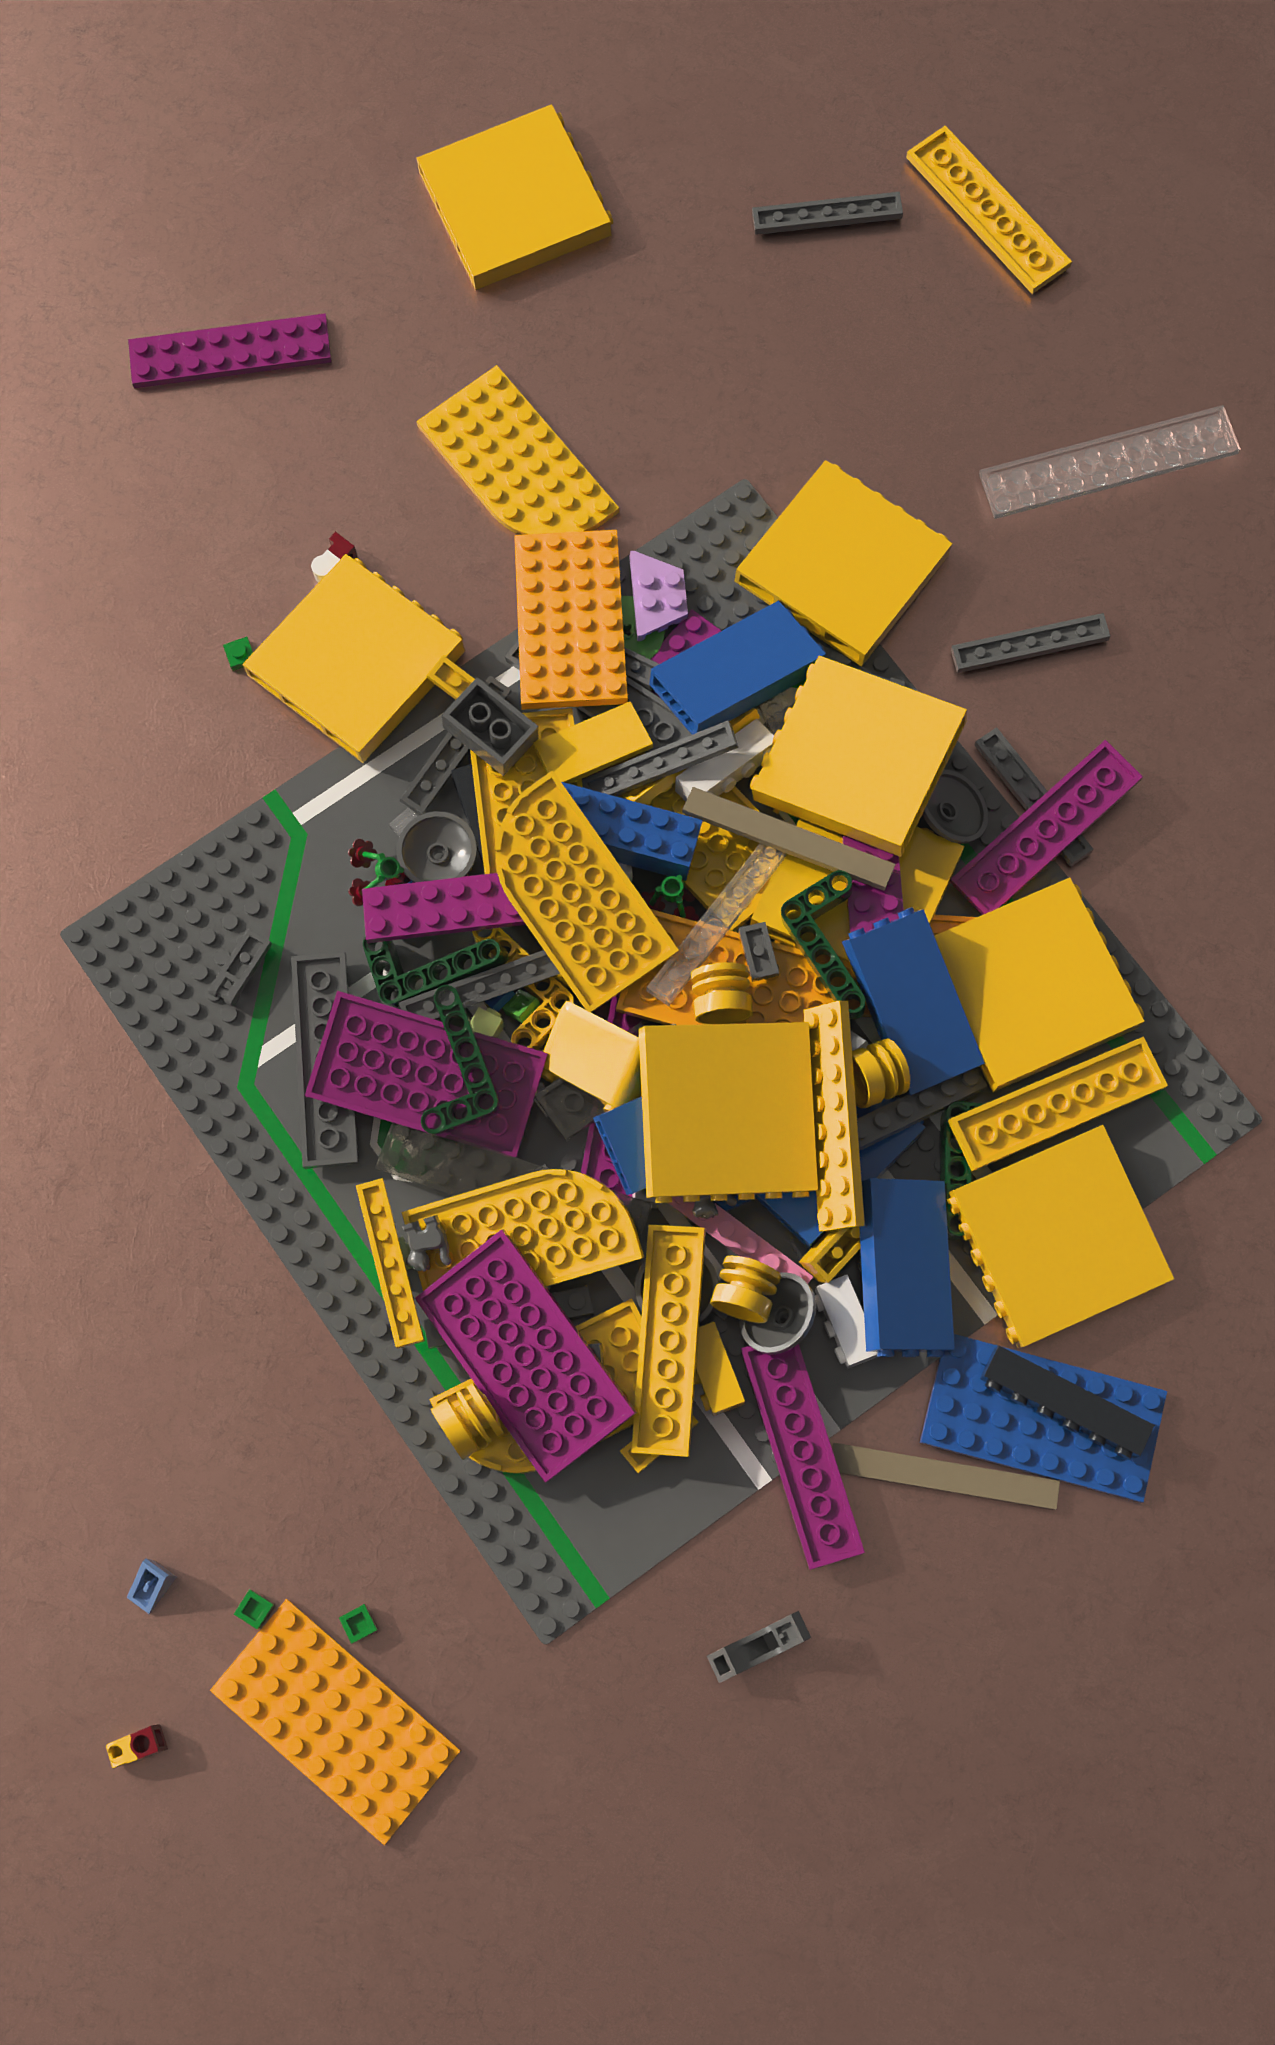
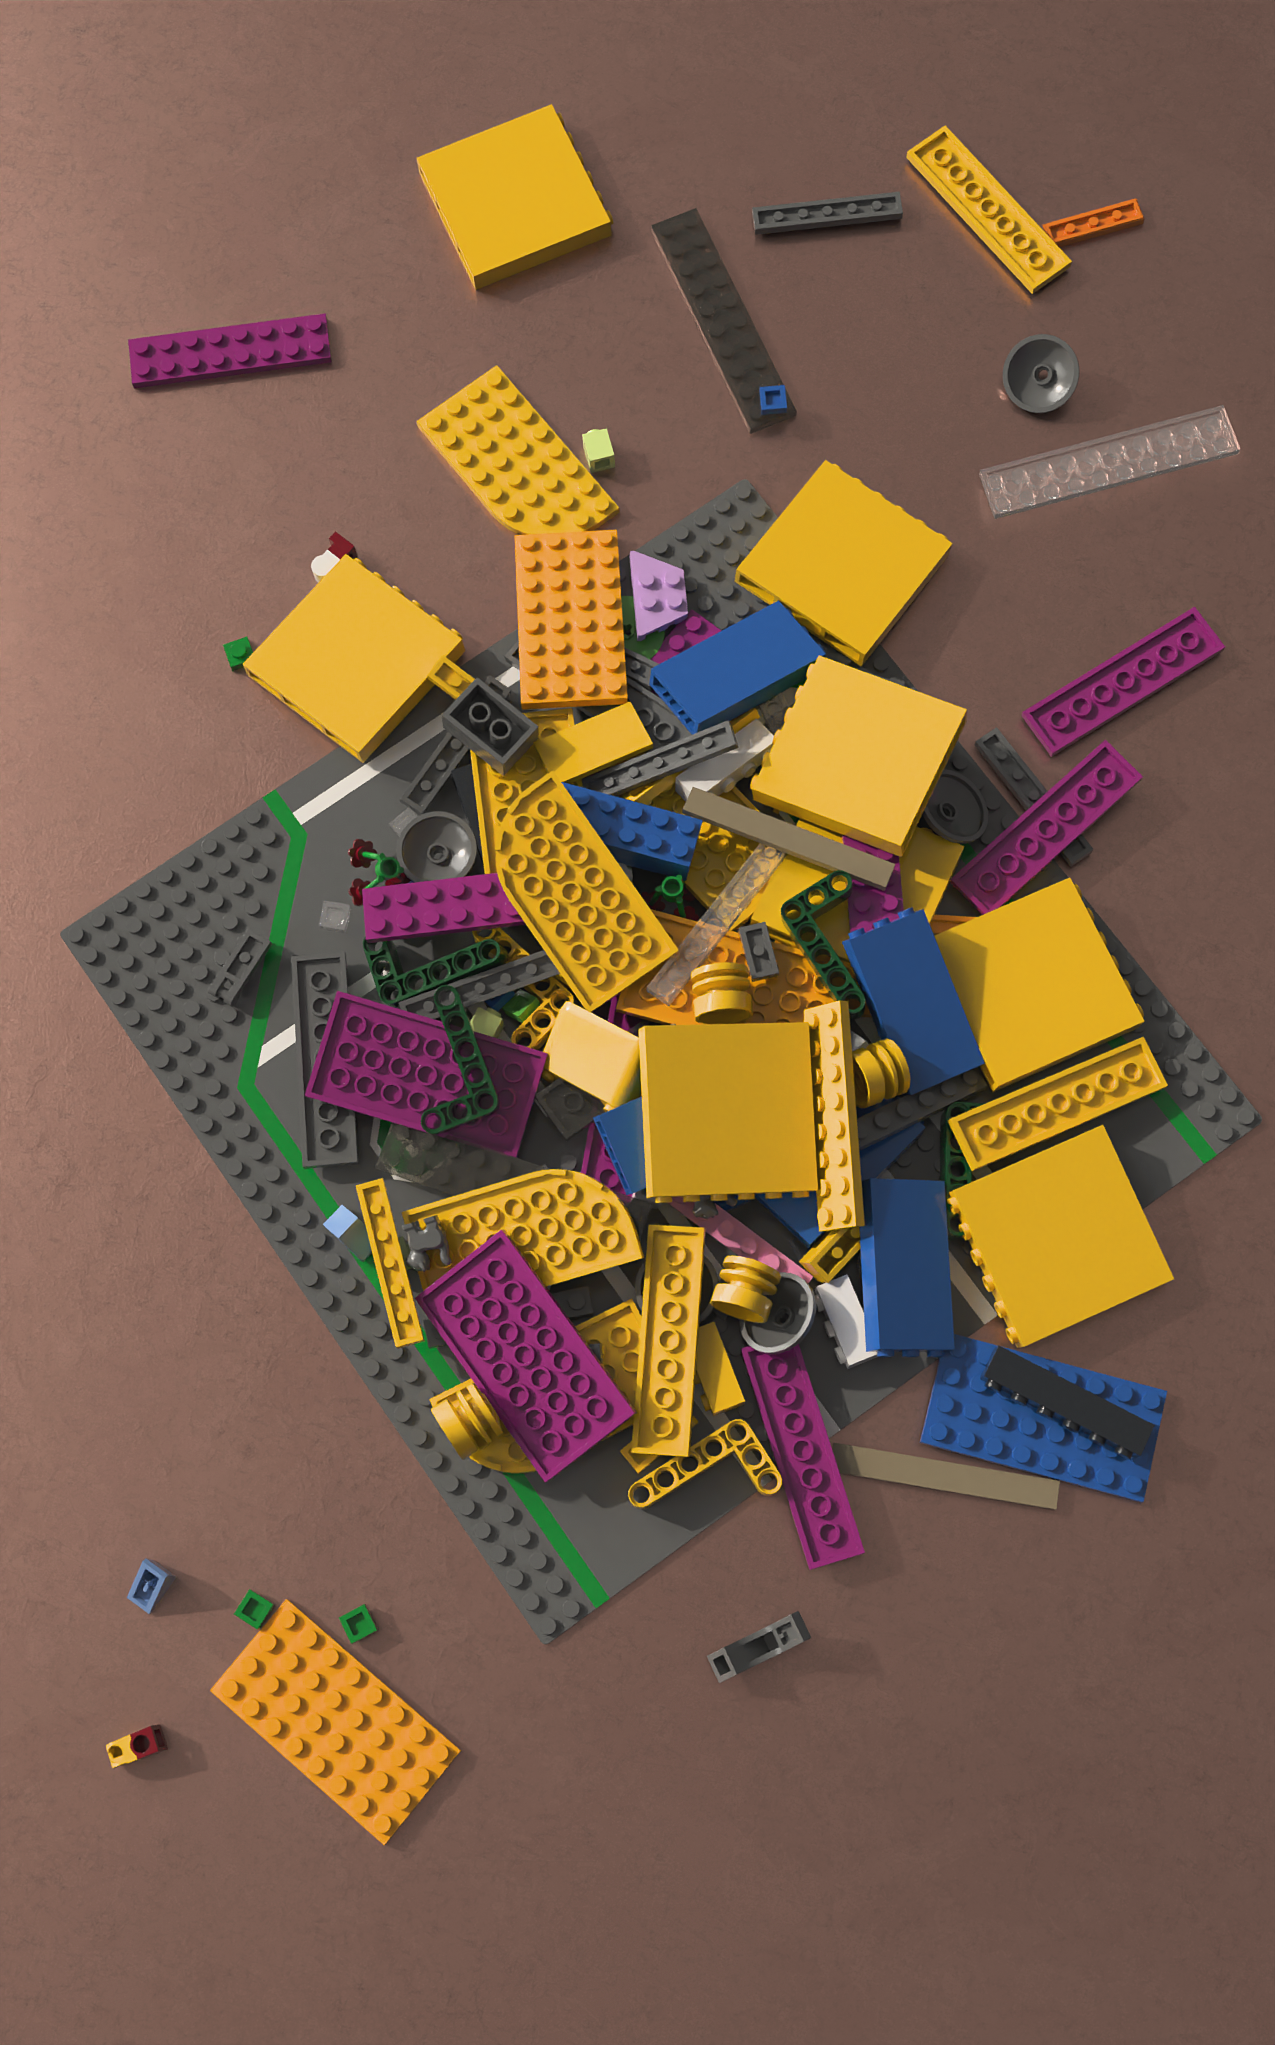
(335, 916): none -> clear plate
(350, 1232): none -> slope
(598, 450): none -> yellowish green brick
(705, 1461): none -> yellow beam
(720, 316): none -> clear smoke plate
(773, 399): none -> blue plate
(1023, 370): none -> dark grey dish
(1030, 643): dark grey plate -> none
(1095, 223): none -> orange tile
(1123, 681): none -> magenta plate

